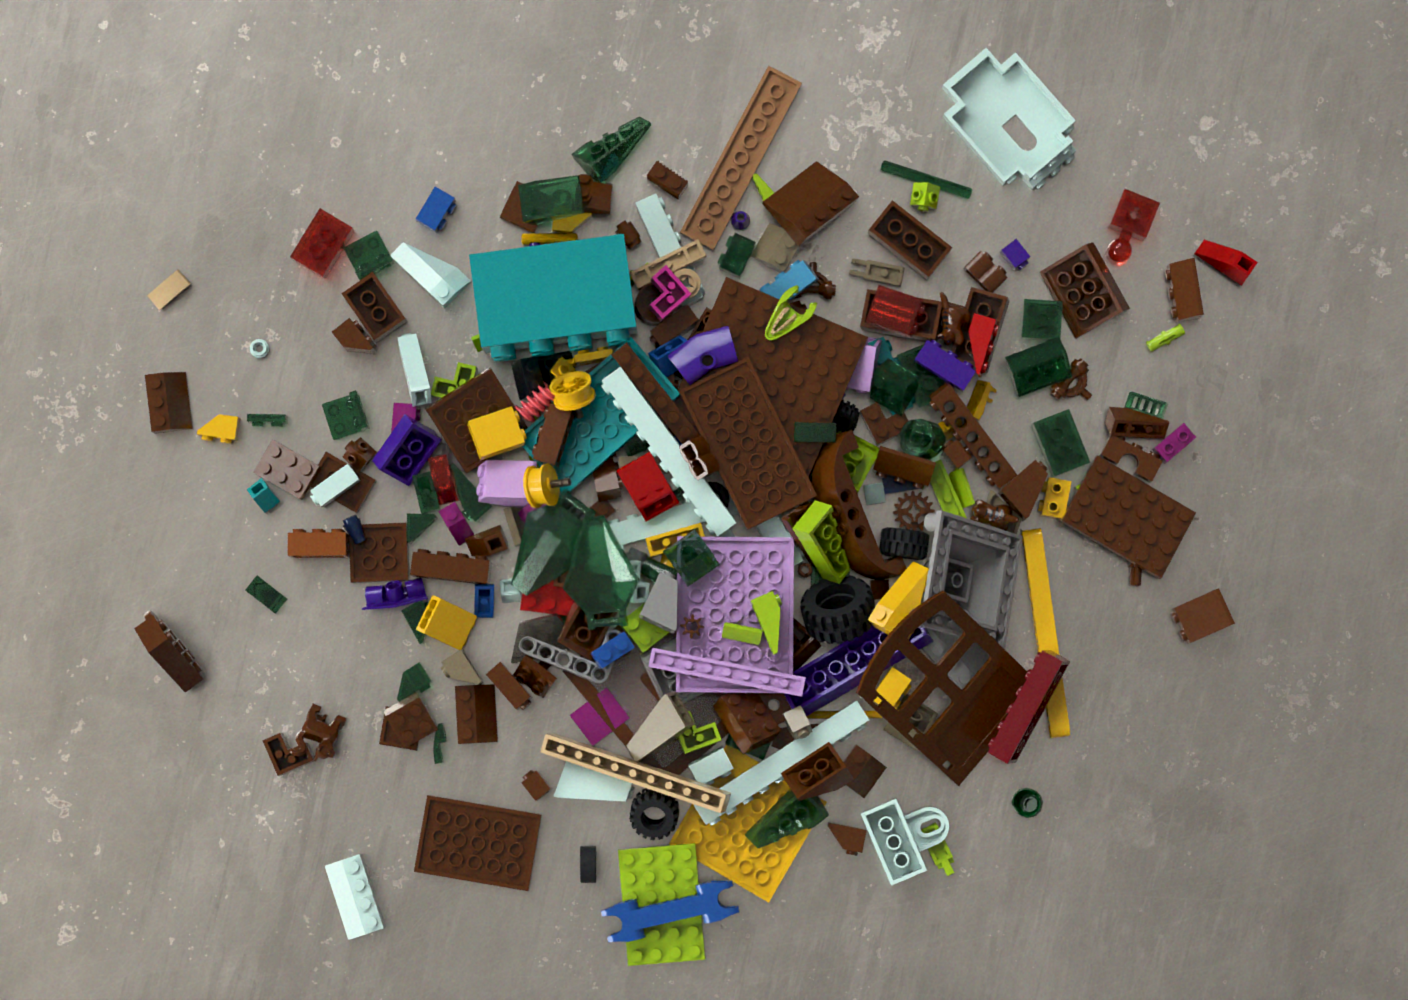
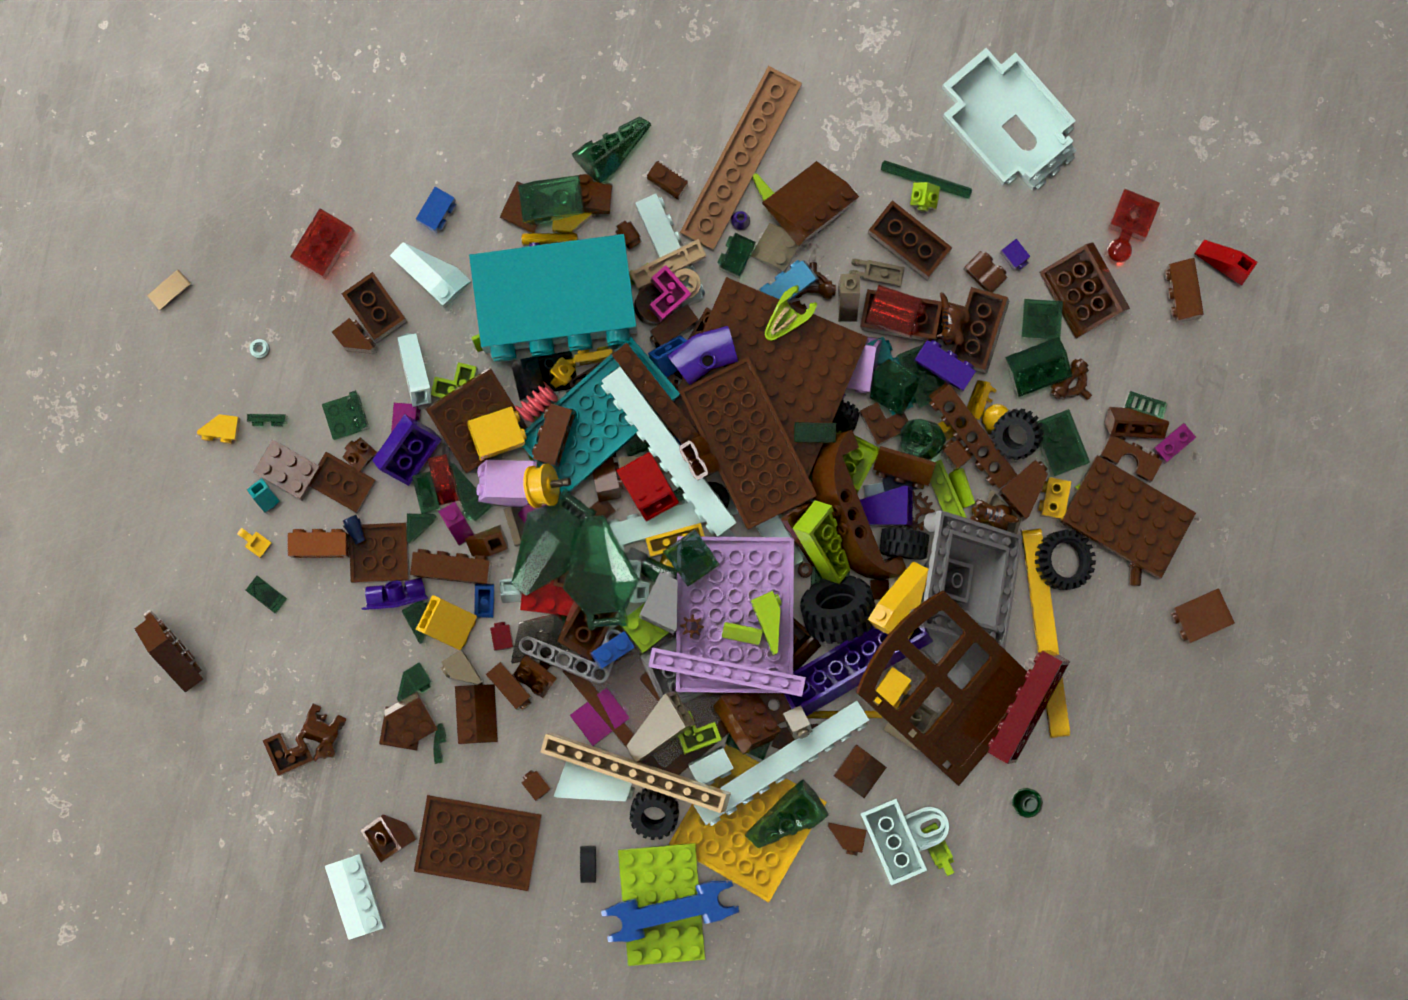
(168, 402): reddish brown slope -> none
(257, 543): none -> yellow plate
(334, 486): light aqua brick -> none
(368, 255): clear green bracket -> none
(387, 836): none -> reddish brown slope
(501, 636): none -> dark red brick
(572, 392): yellow wheel -> none
(817, 773): reddish brown slope -> none
(848, 297): none -> dark tan slope
(890, 507): none -> dark purple slope
(981, 336): red slope -> none
(992, 415): none -> yellow hair
(1004, 441): none -> black tyre
(1083, 551): none -> black tyre
(1165, 337): lime pin -> none

